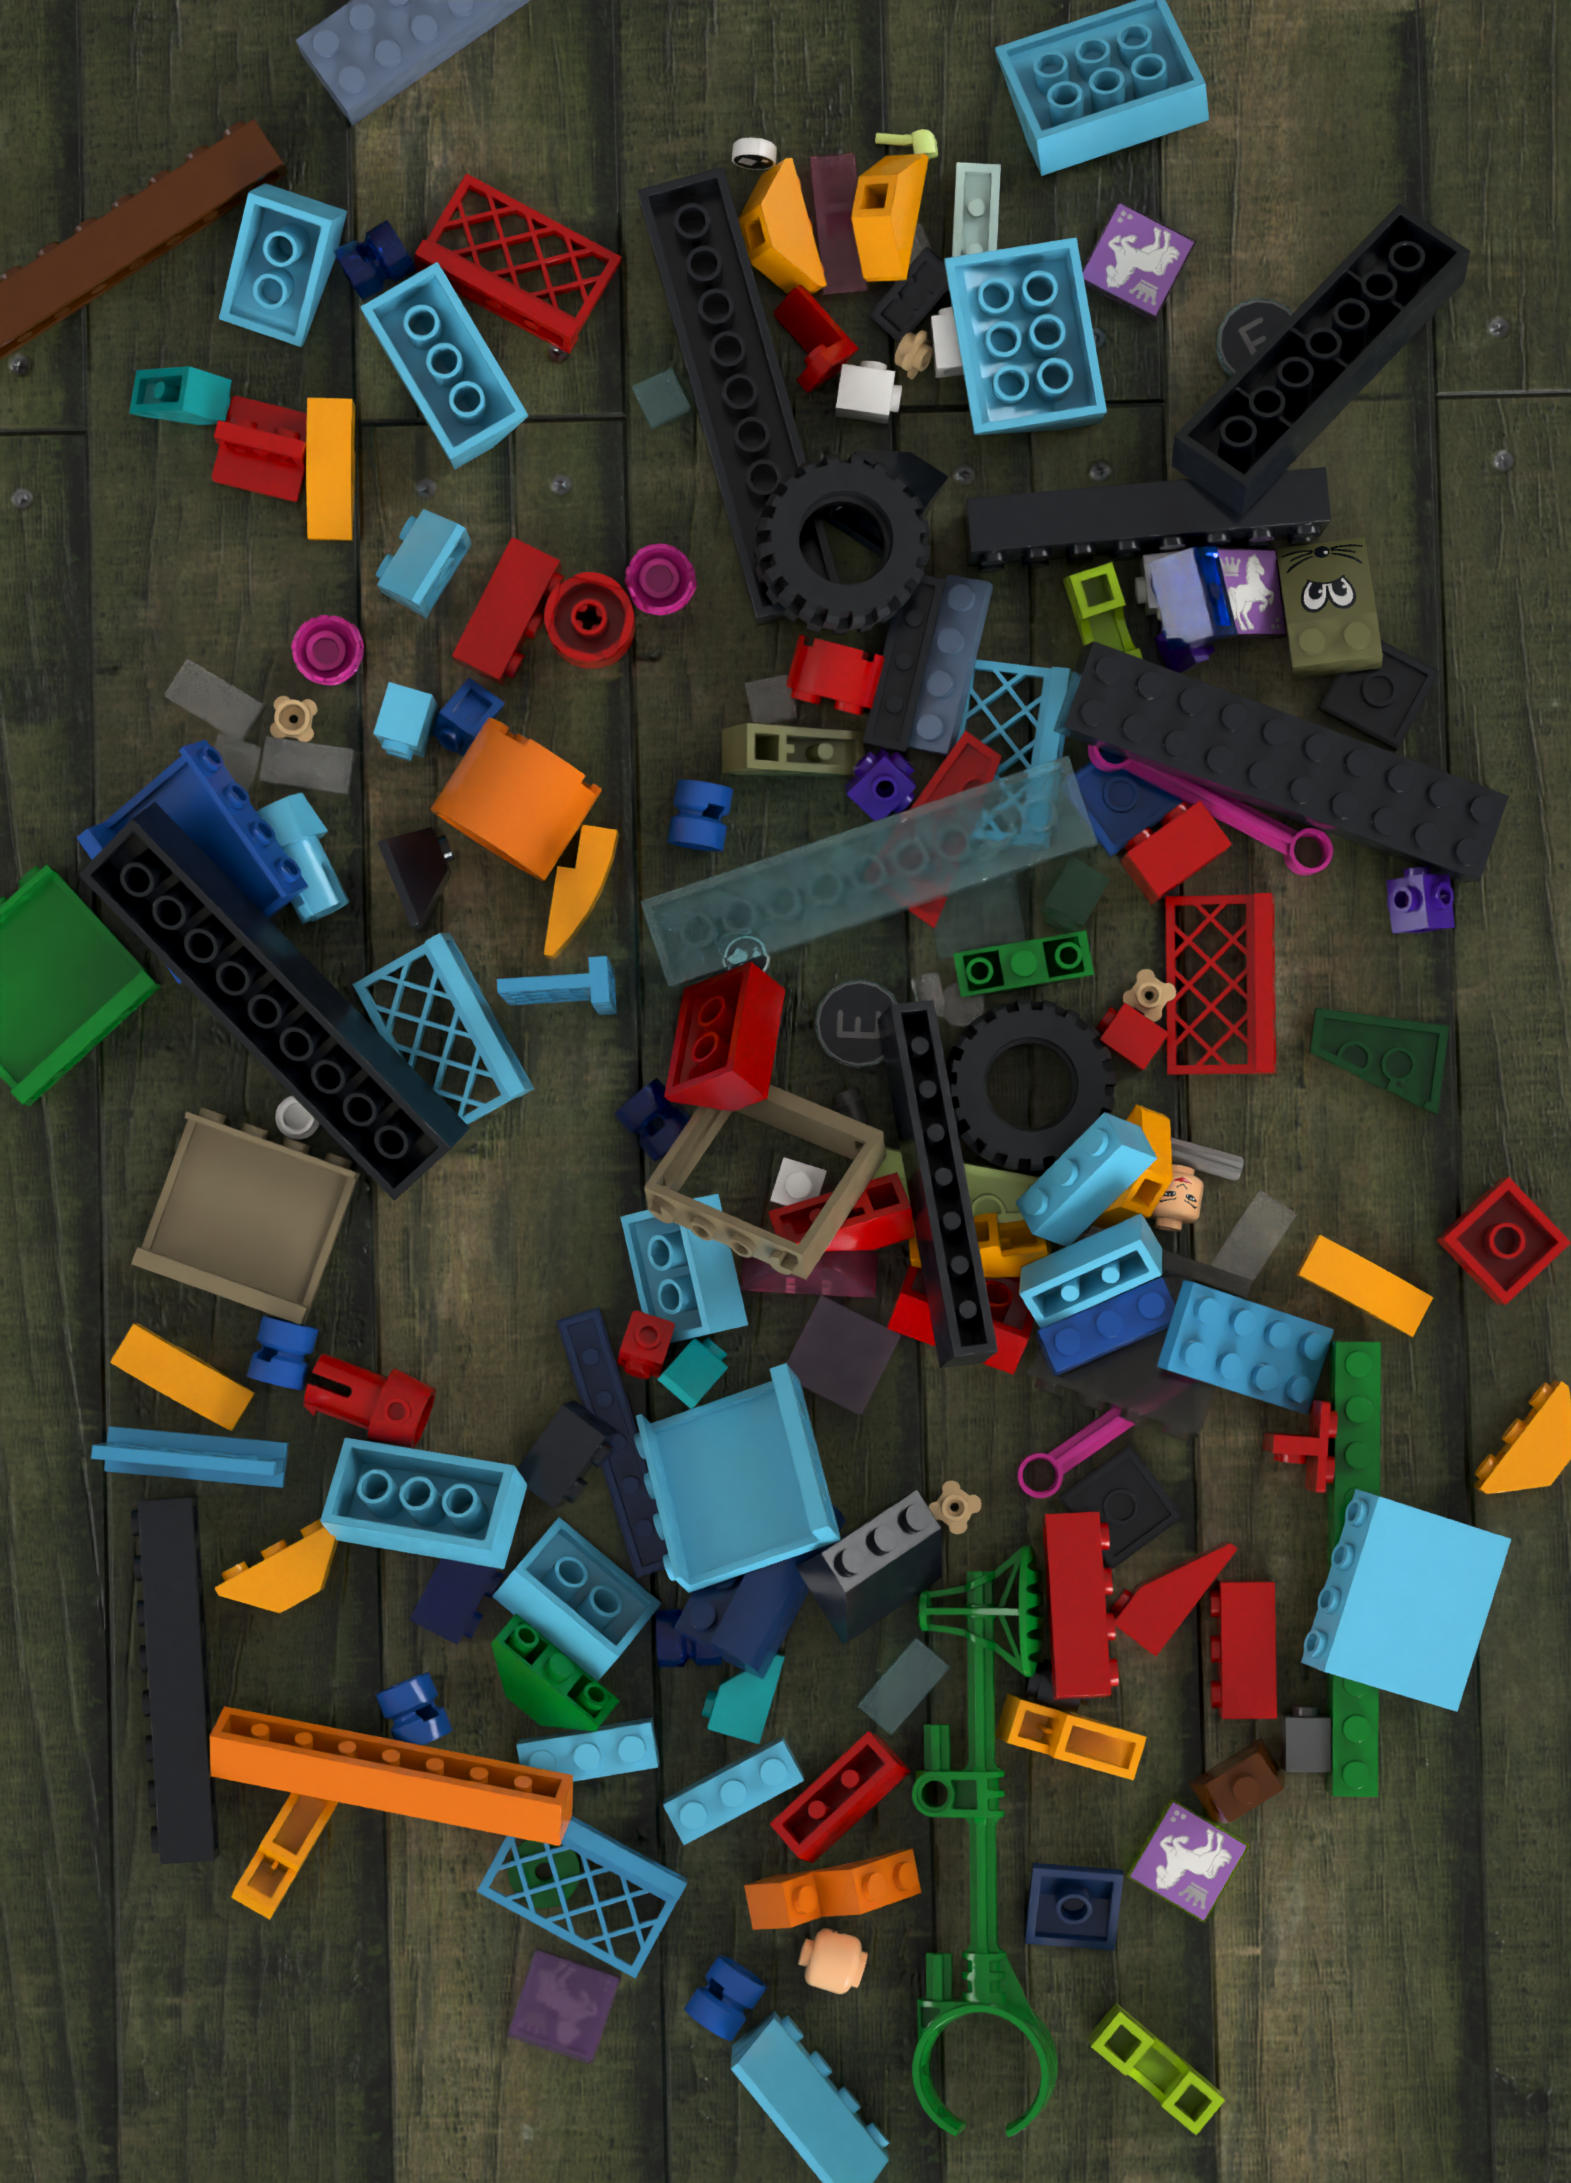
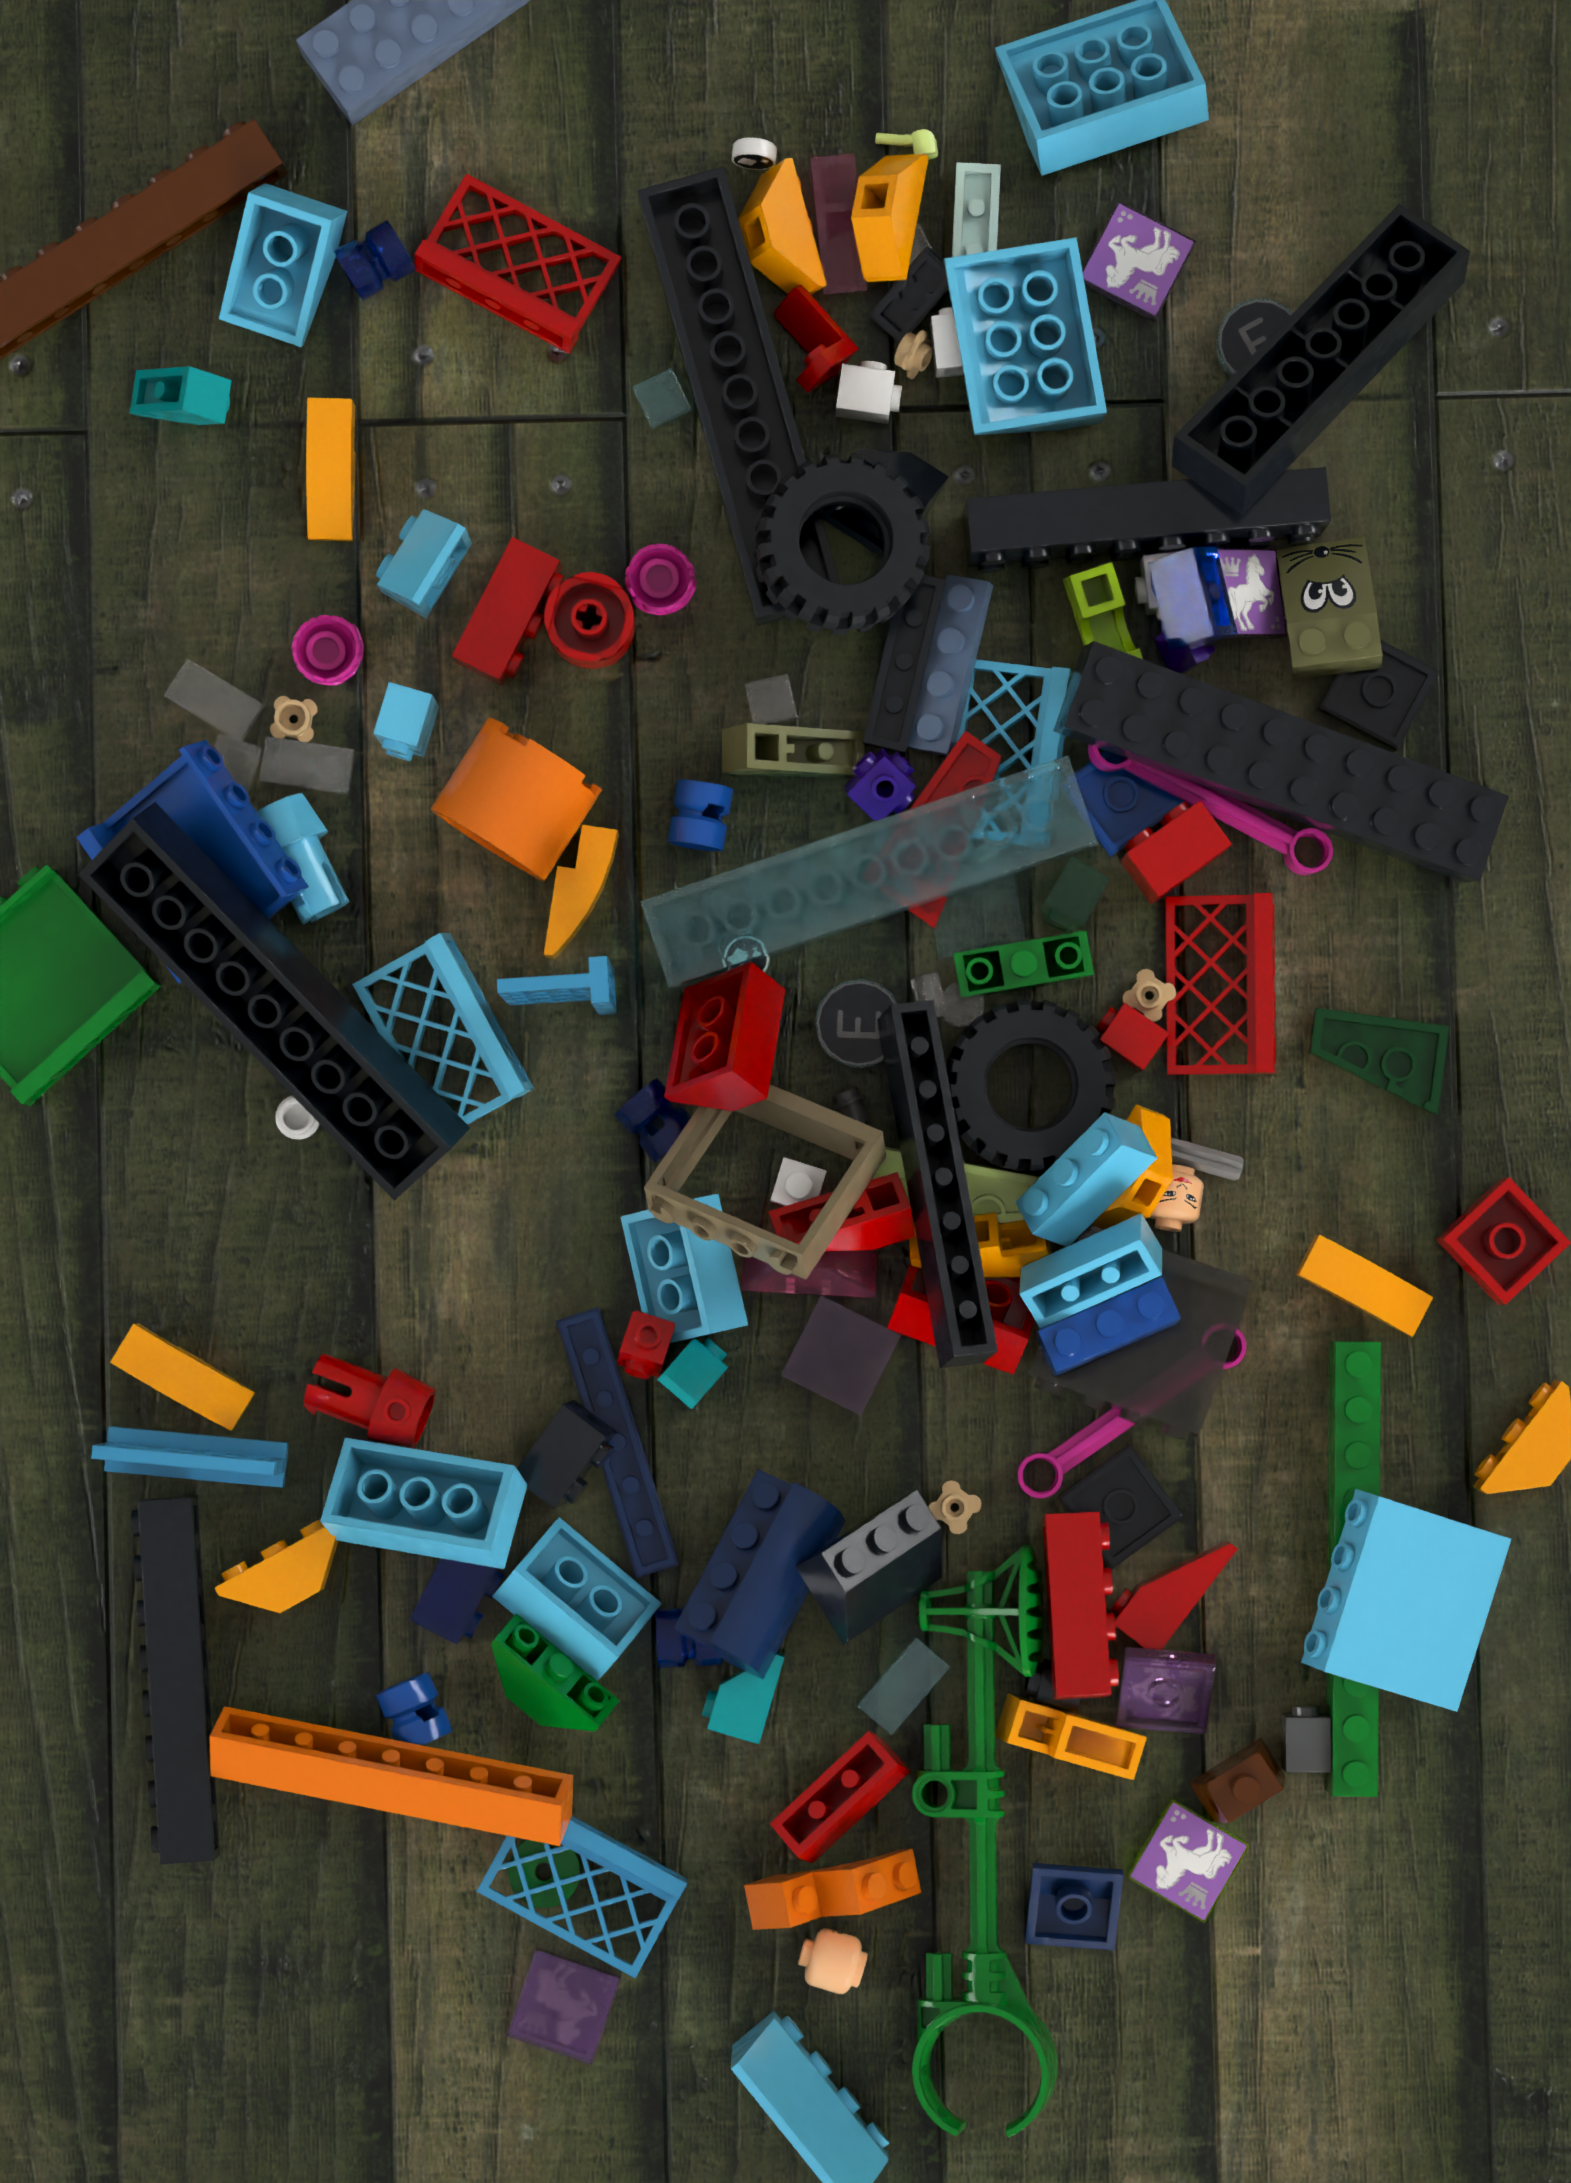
(248, 1216): dark tan panel -> none
(261, 449): red bracket -> none
(282, 1353): blue wheel -> none
(282, 1853): light orange slope -> none
(418, 872): black slope -> none
(445, 365): medium azure slope -> none
(465, 715): blue bracket -> none
(592, 1754): medium azure brick -> none
(725, 1997): blue wheel -> none
(733, 1790): medium azure brick -> none
(737, 1483): medium azure panel -> none
(834, 673): red brick -> none
(1156, 2068): lime arch -> none
(1165, 1690): none -> clear purple tile
(1244, 1649): red brick -> none
(1245, 1347): dark azure plate -> none
(1254, 1237): clear tile -> none
(1296, 1447): red bracket -> none
(1420, 901): dark purple brick -> none

